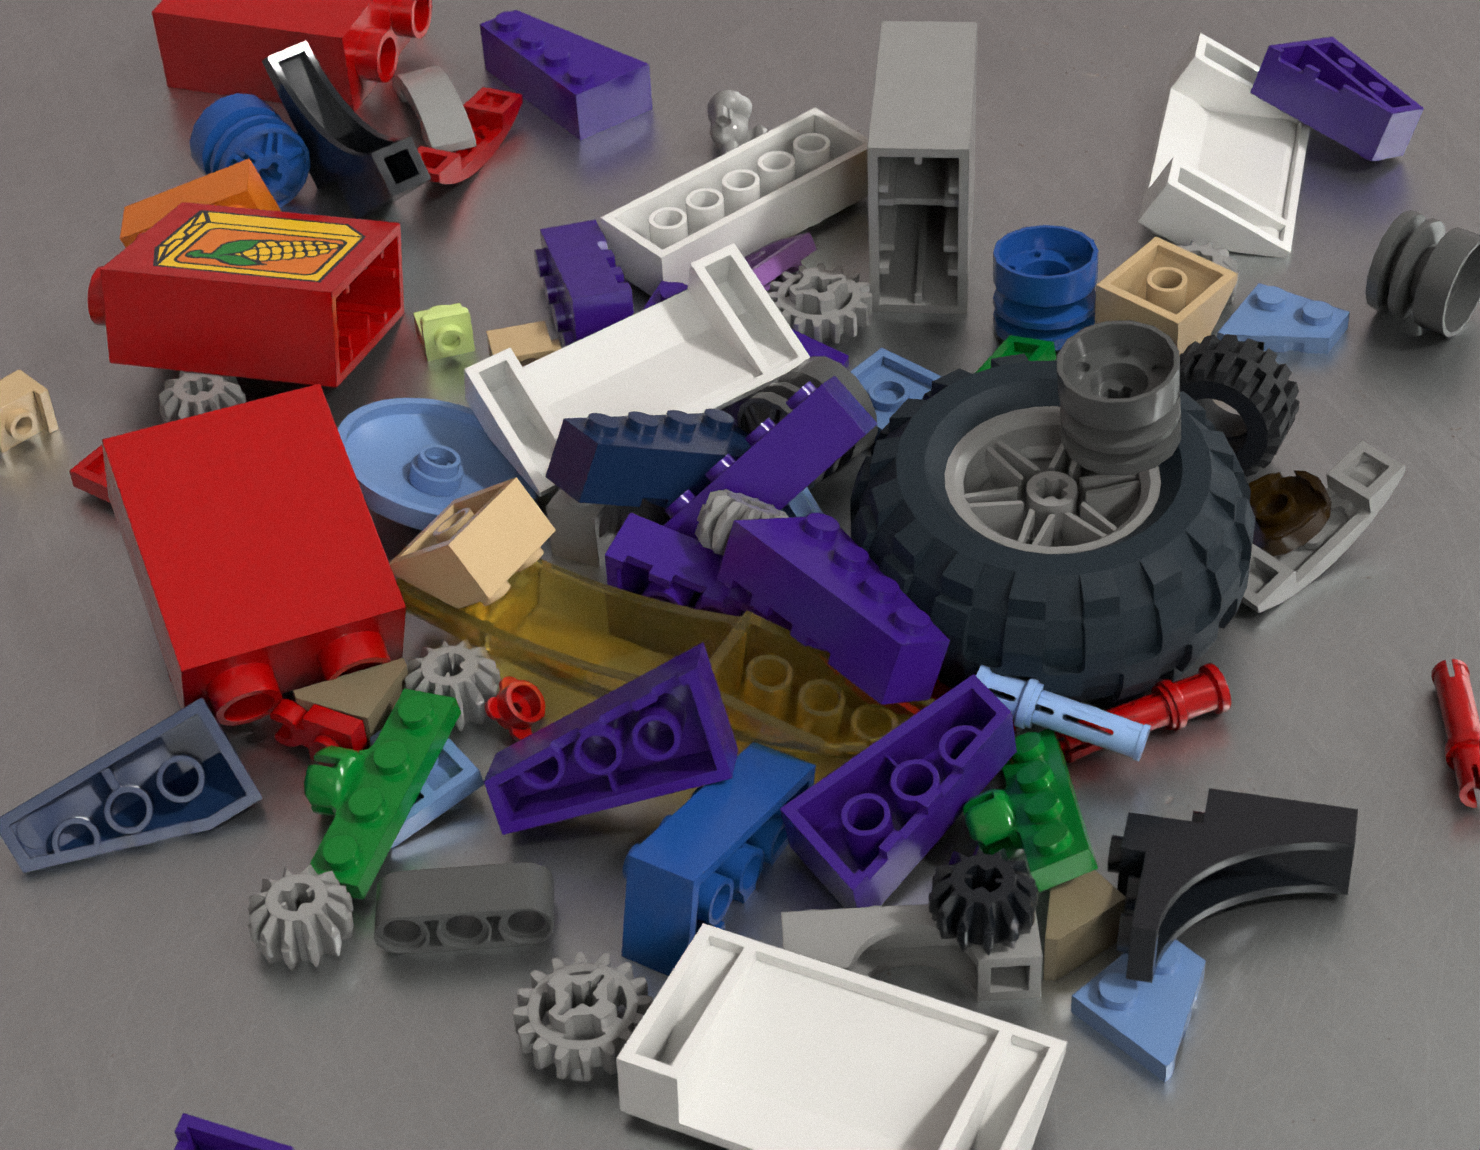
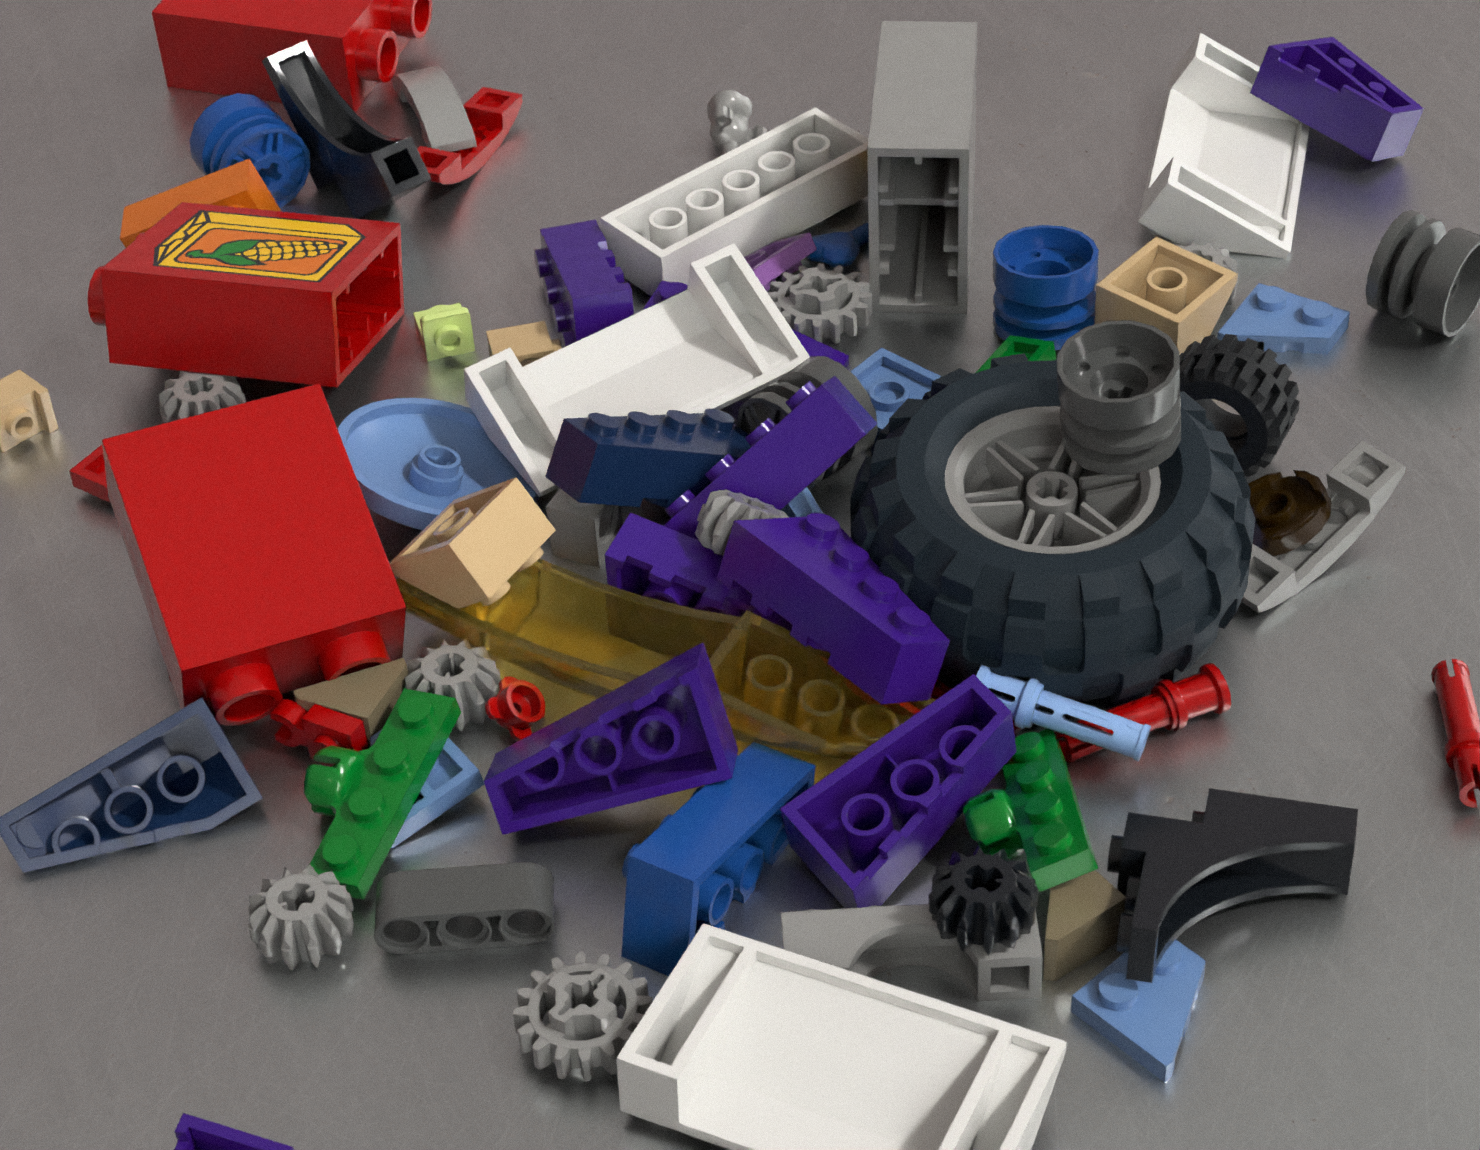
(565, 74): dark purple wedge -> none
(839, 247): none -> blue rock

